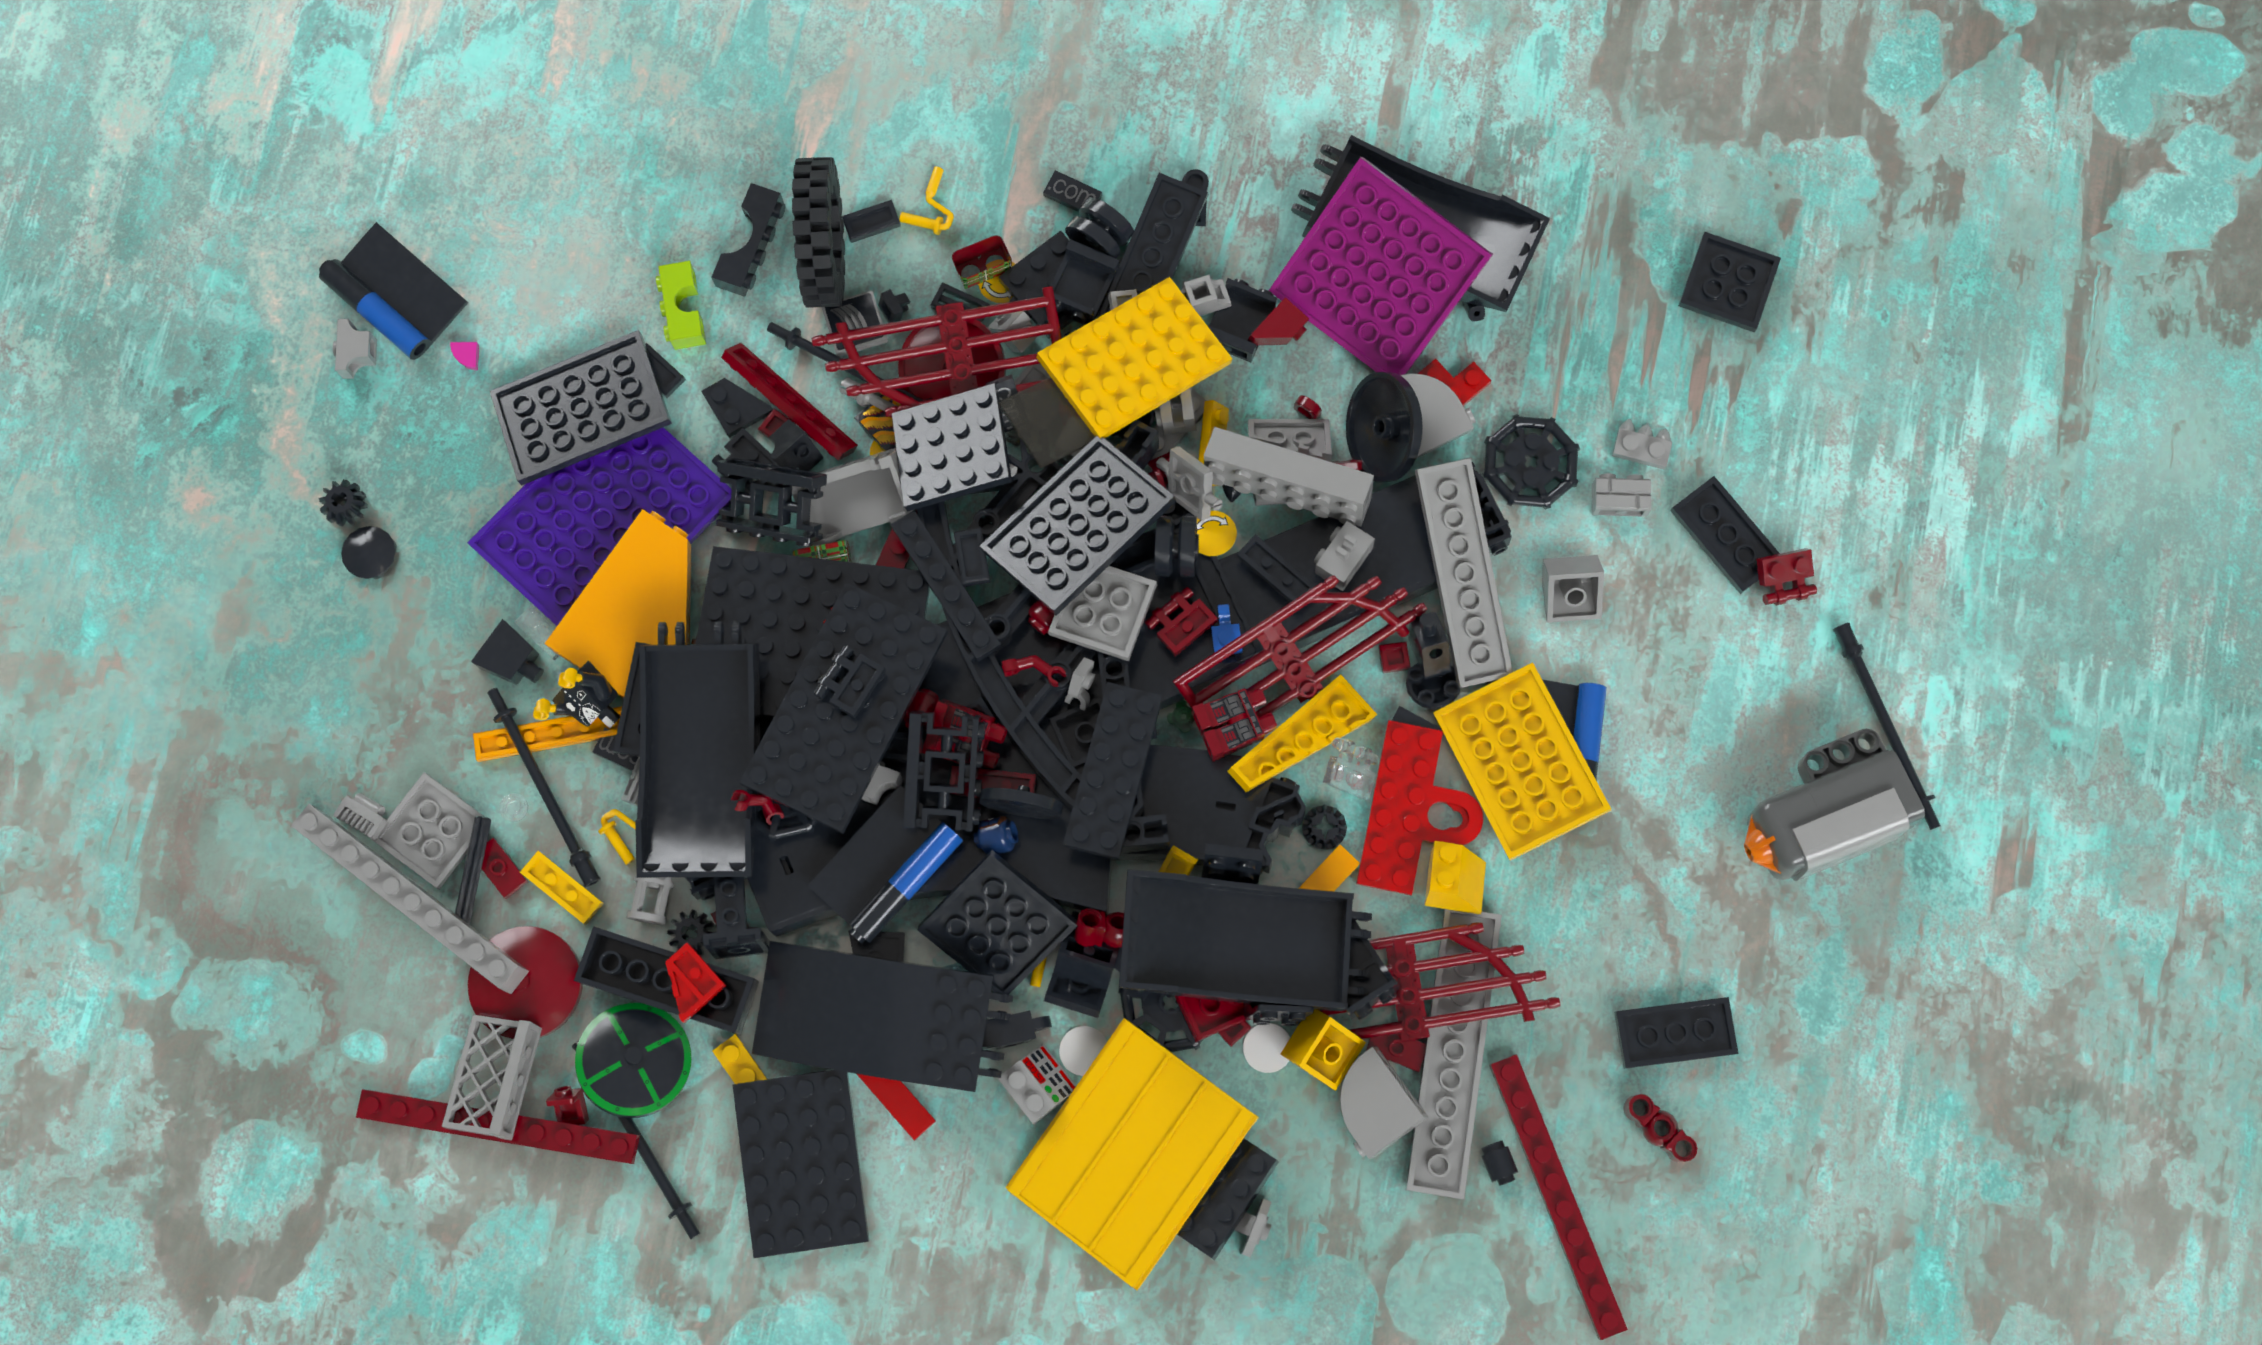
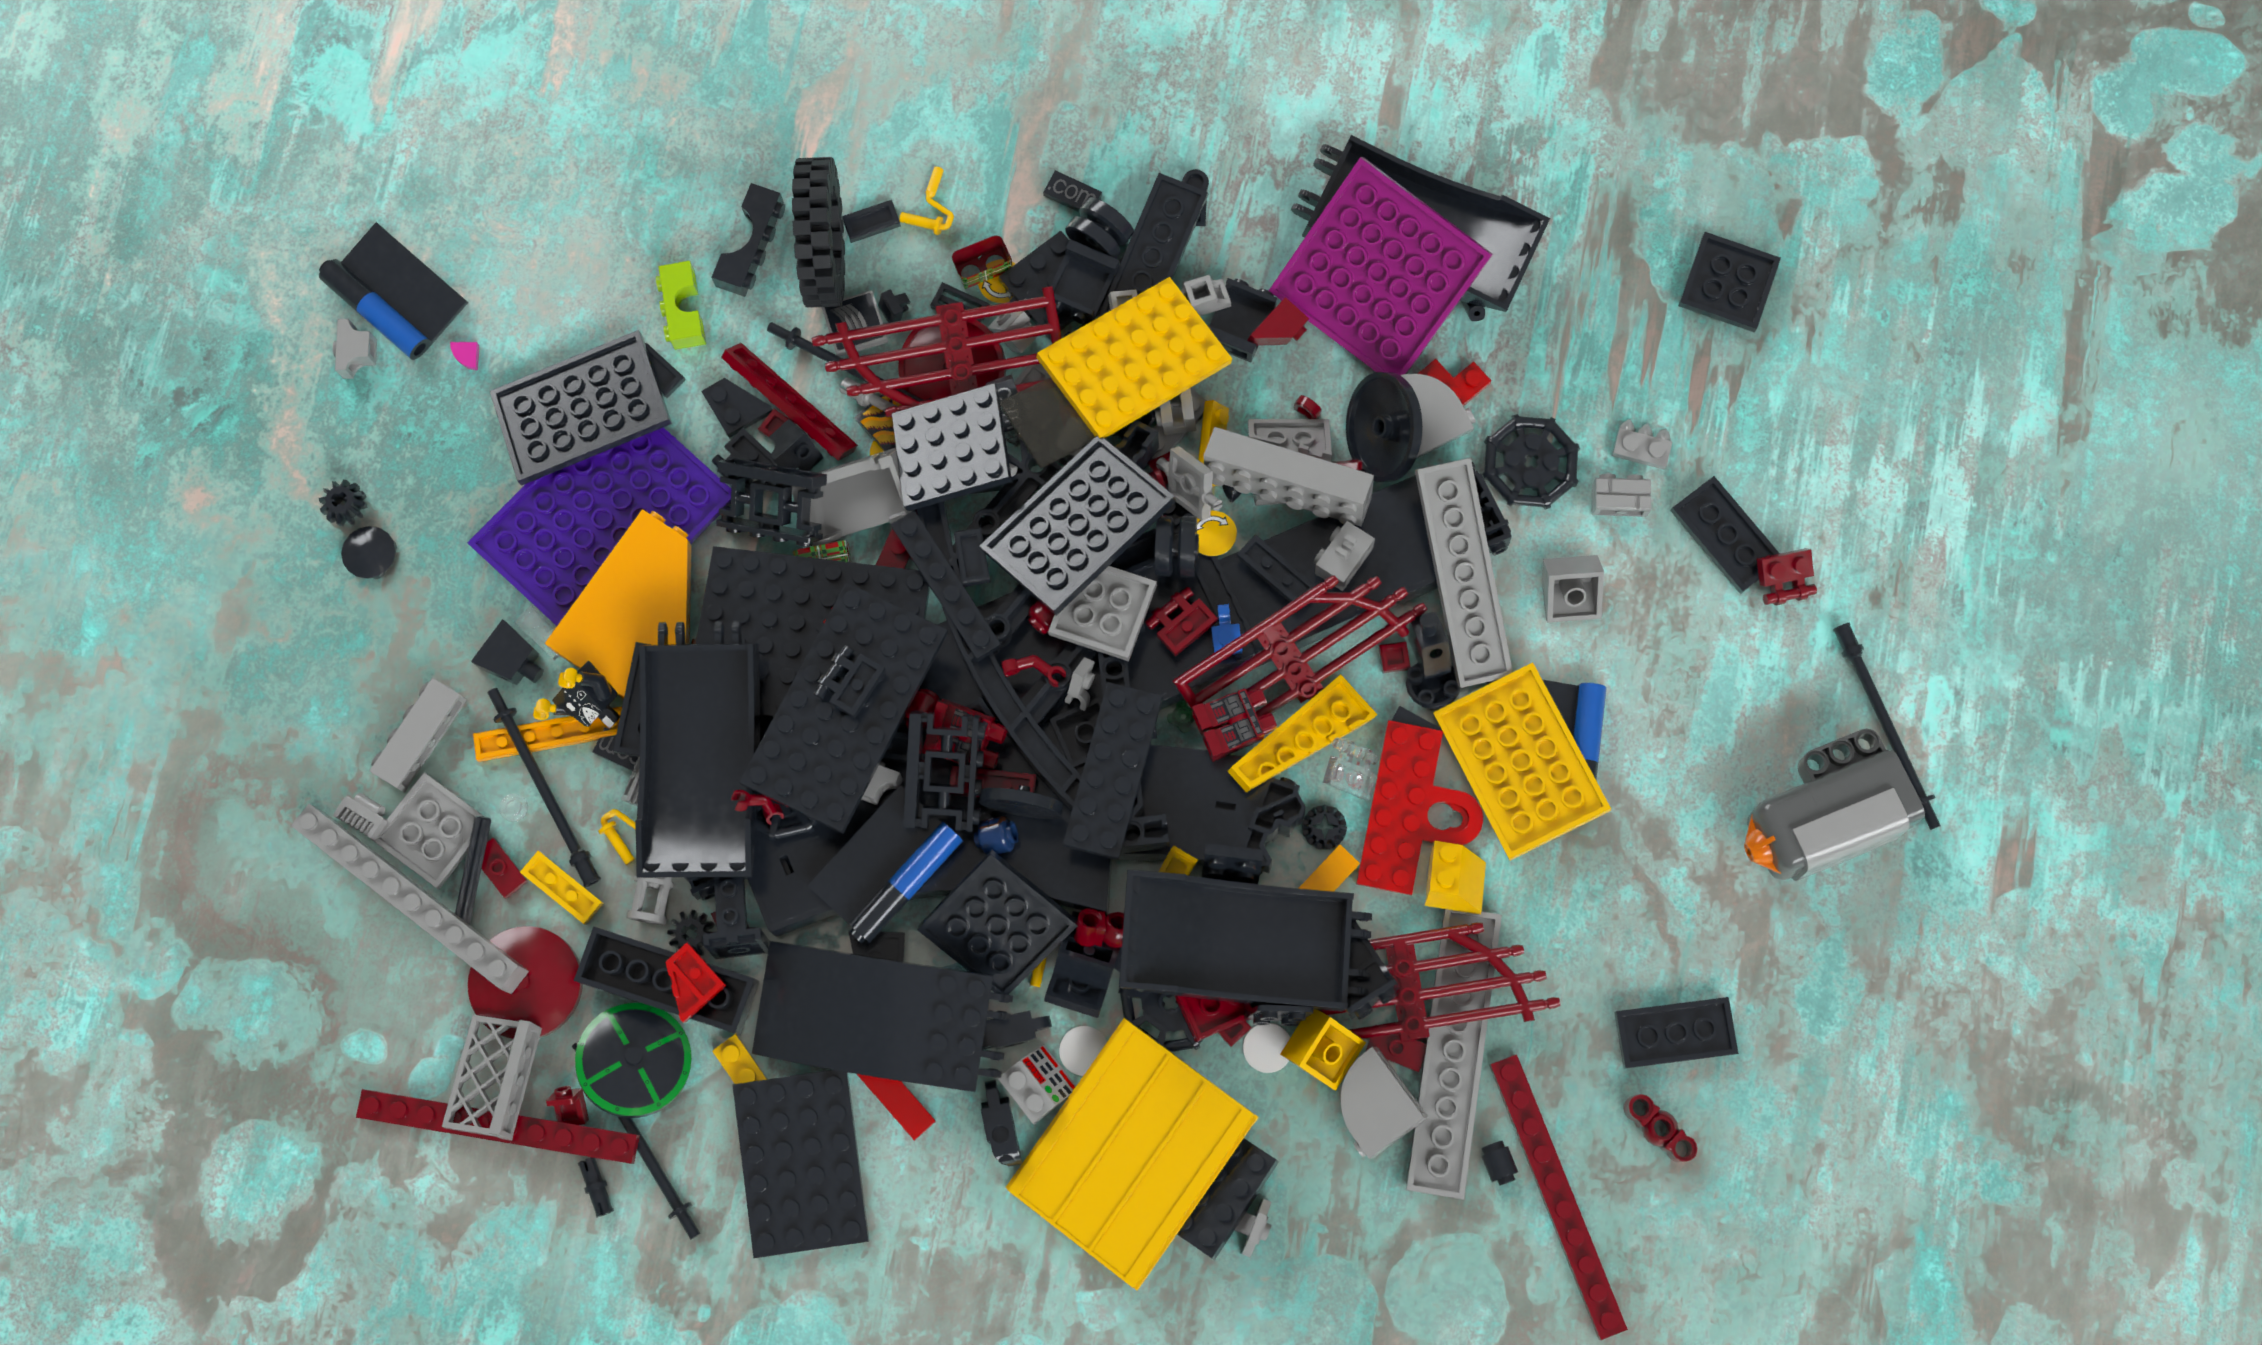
(417, 735): none -> light grey brick
(595, 1187): none -> black pin
(1000, 1126): none -> black piece

